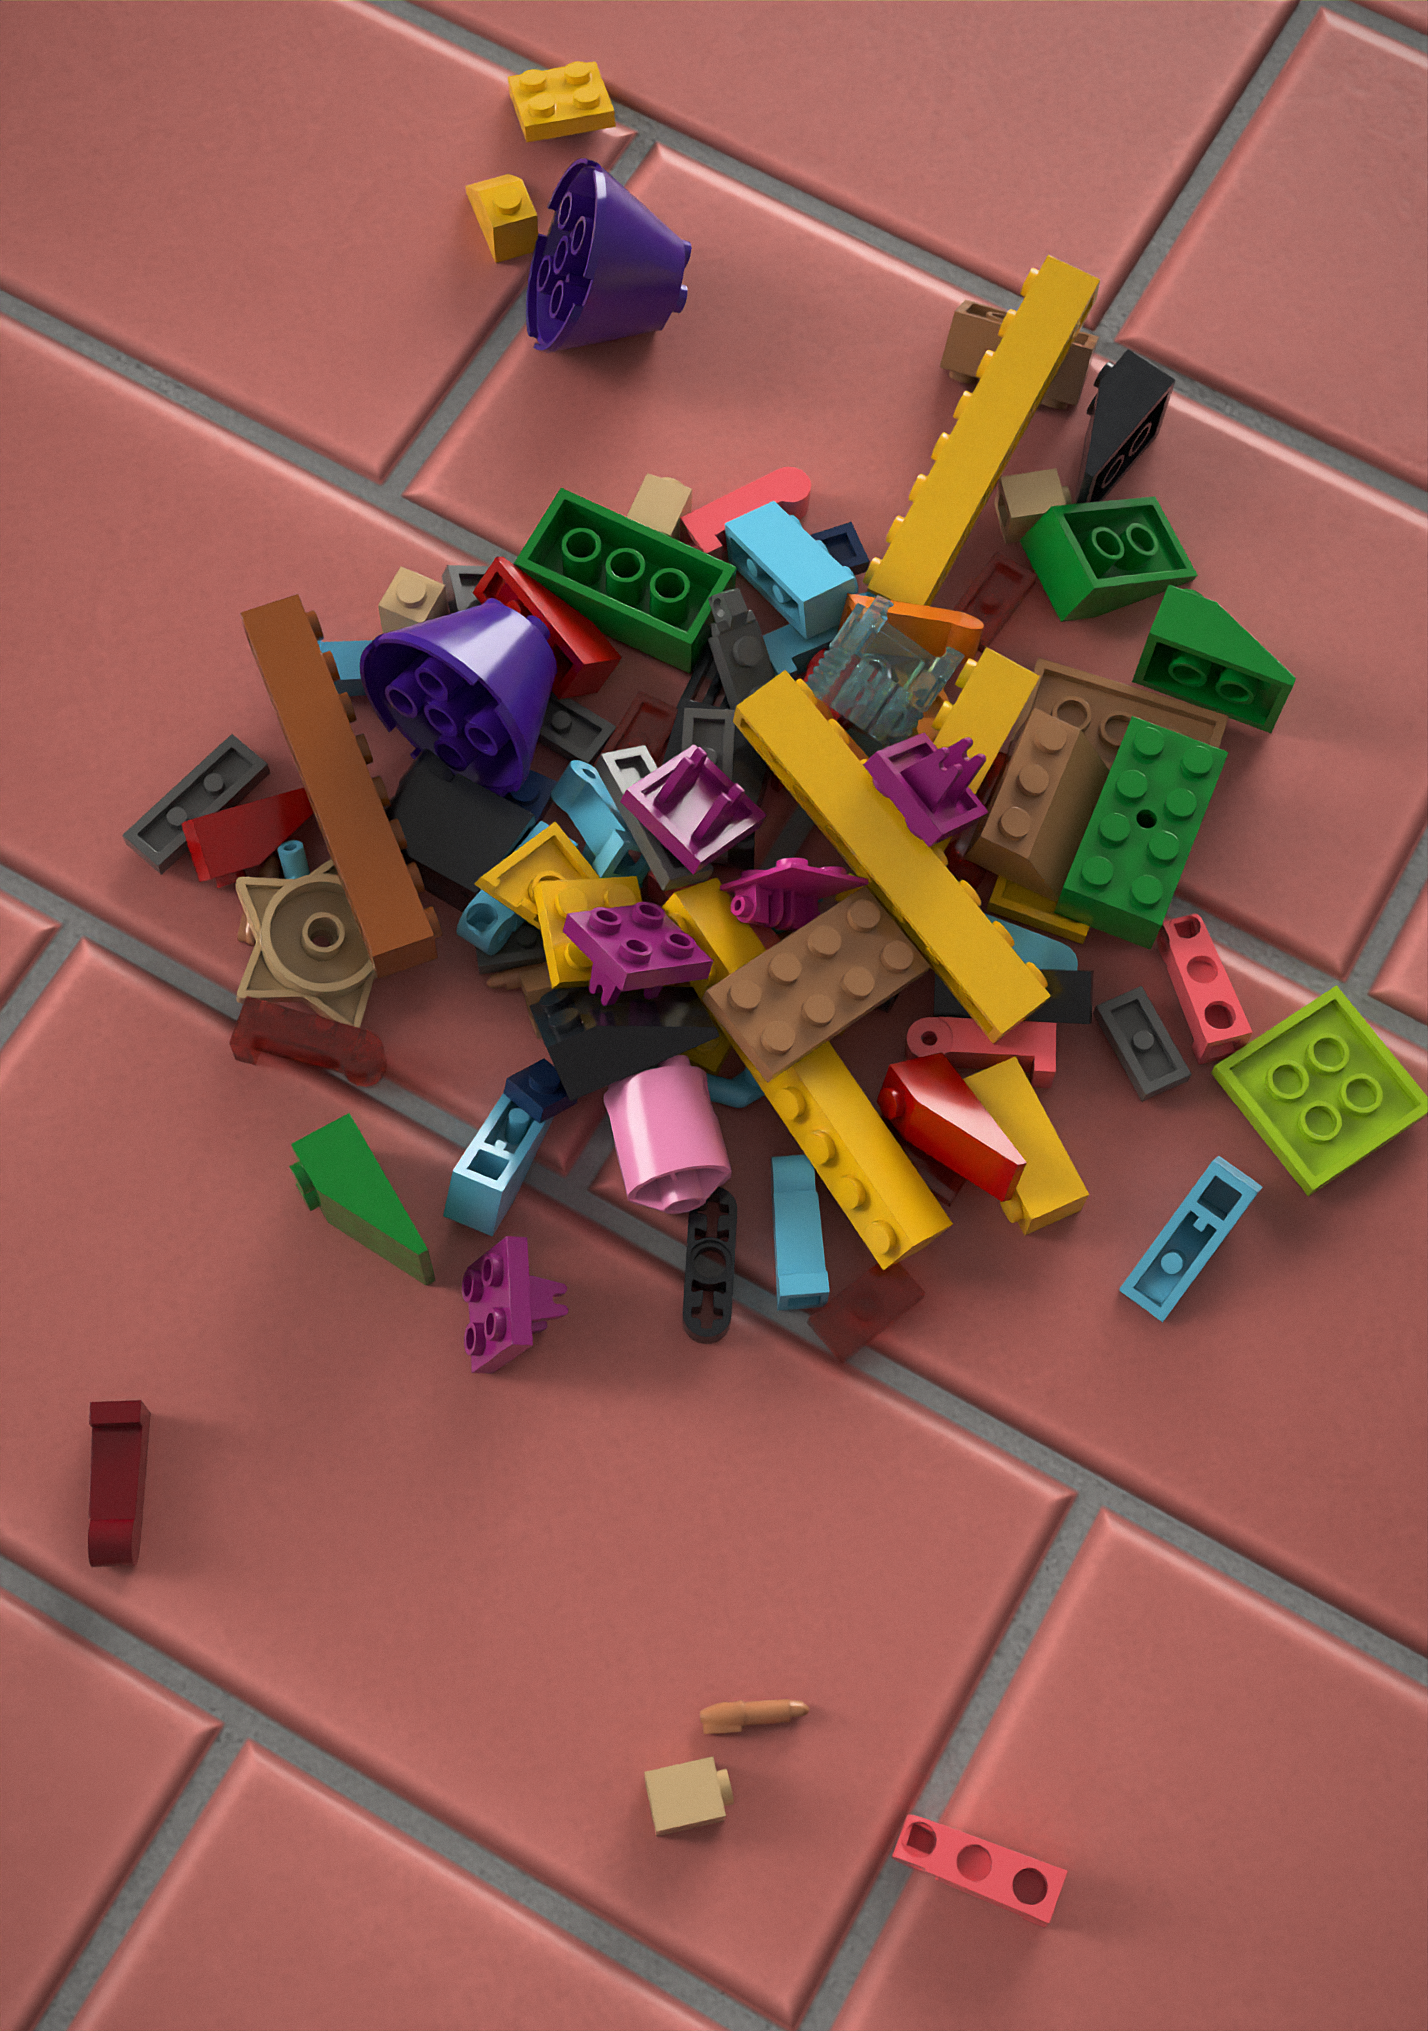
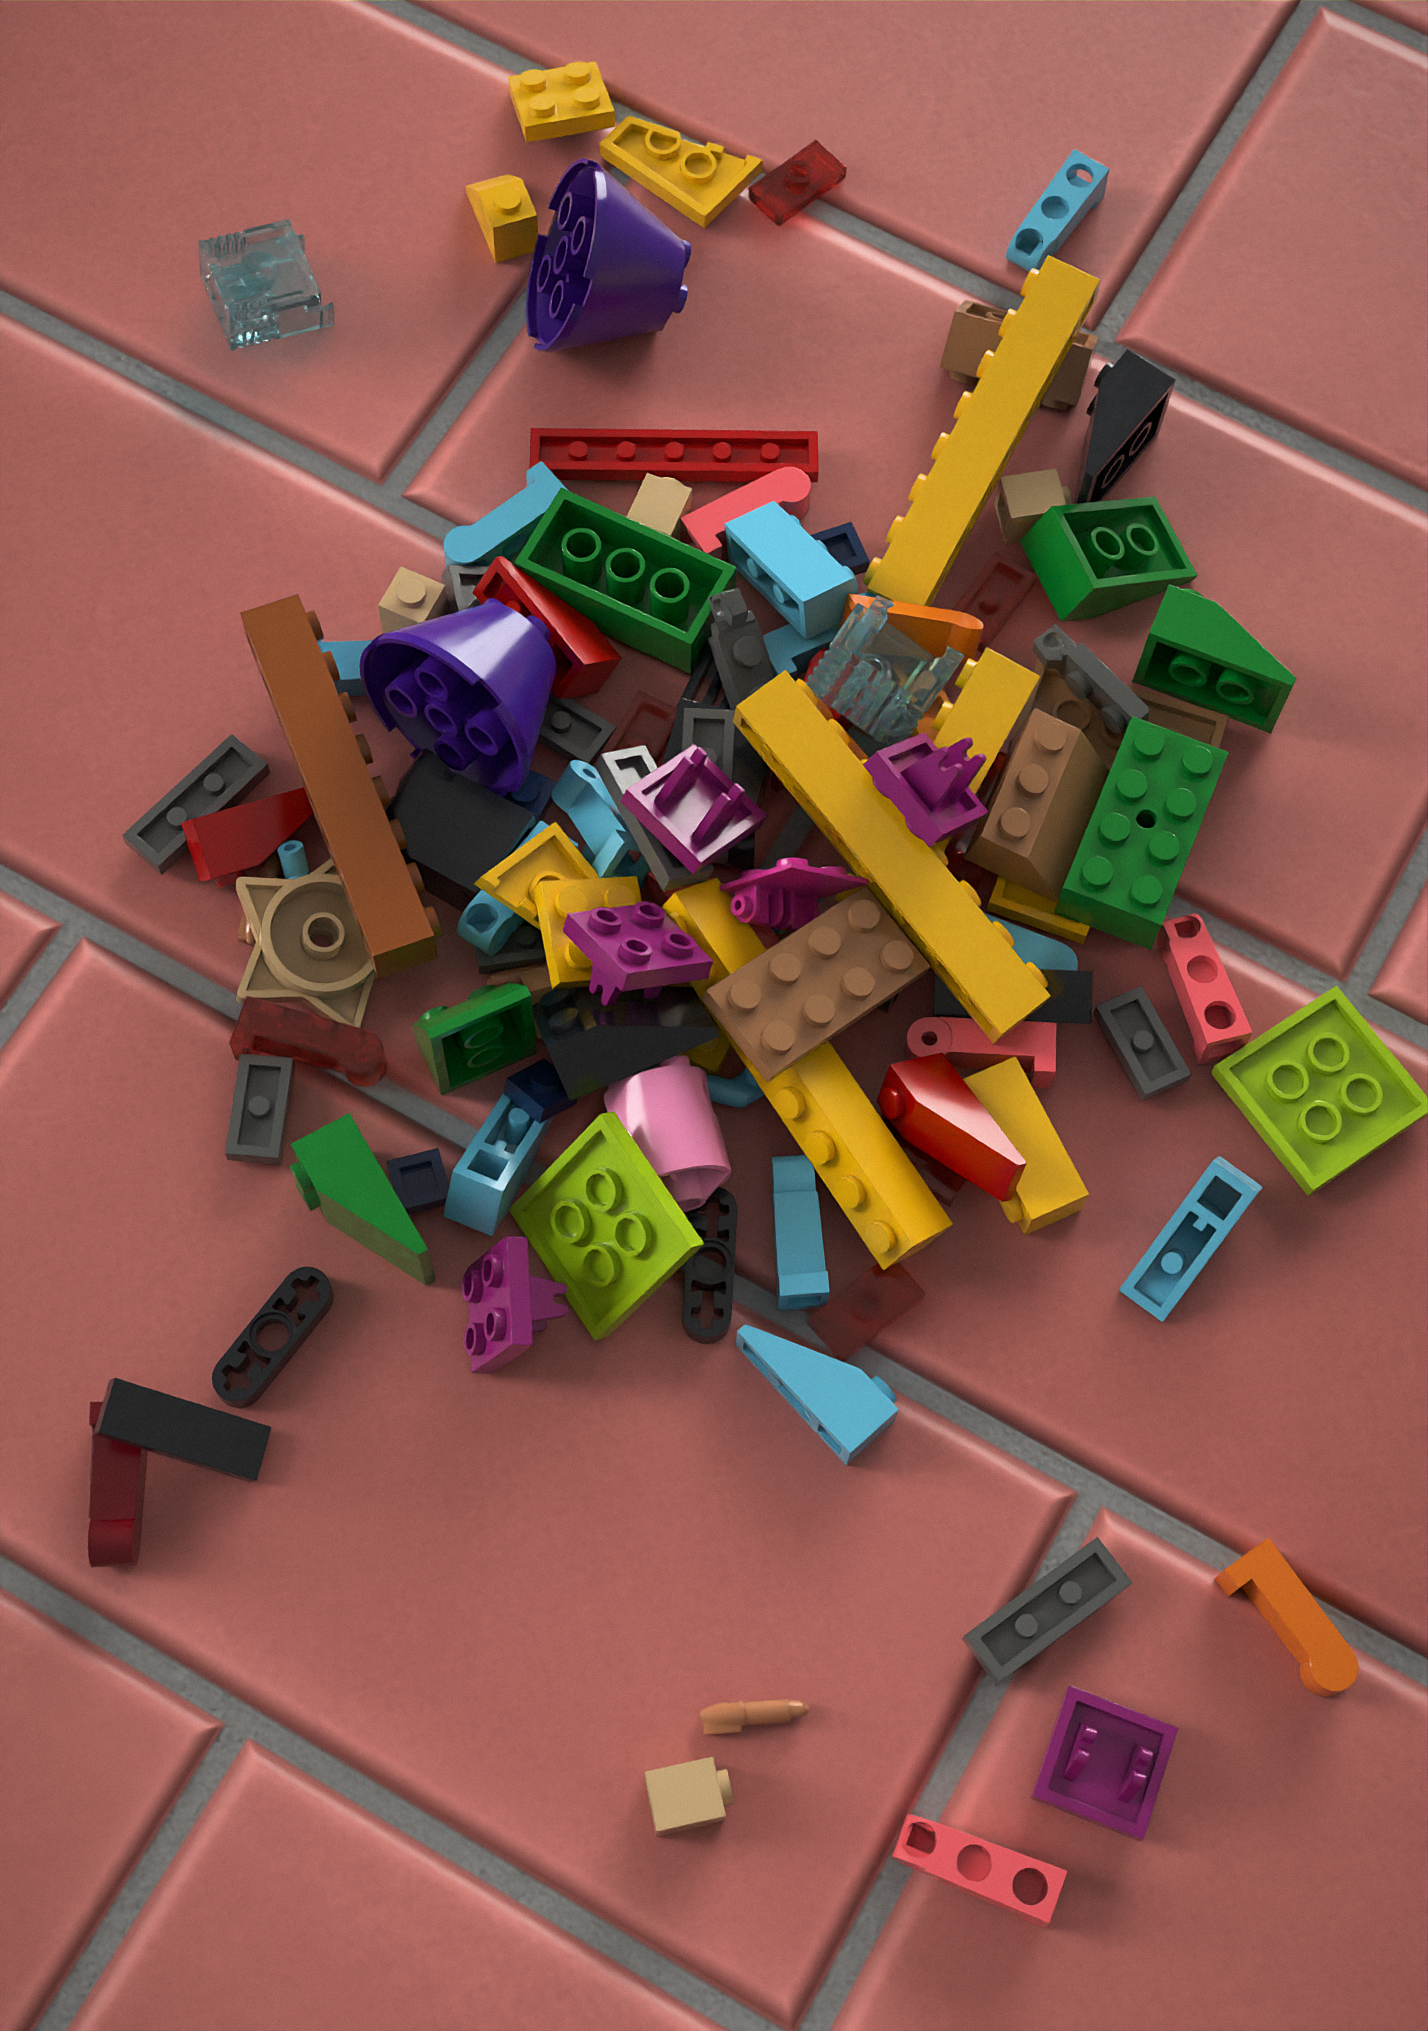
(182, 1430): none -> black tile
(237, 1361): none -> black beam
(260, 1109): none -> dark grey plate
(262, 284): none -> clear light blue piece
(419, 1180): none -> dark blue plate
(477, 1035): none -> green slope
(506, 527): none -> medium azure leg
(605, 1225): none -> lime plate
(672, 453): none -> red plate
(682, 173): none -> yellow wing
(797, 183): none -> clear red plate
(827, 1393): none -> medium azure slope
(1047, 1611): none -> dark grey plate
(1058, 211): none -> medium azure leg
(1090, 679): none -> dark grey hinge
(1104, 1763): none -> magenta plate
(1295, 1616): none -> orange leg

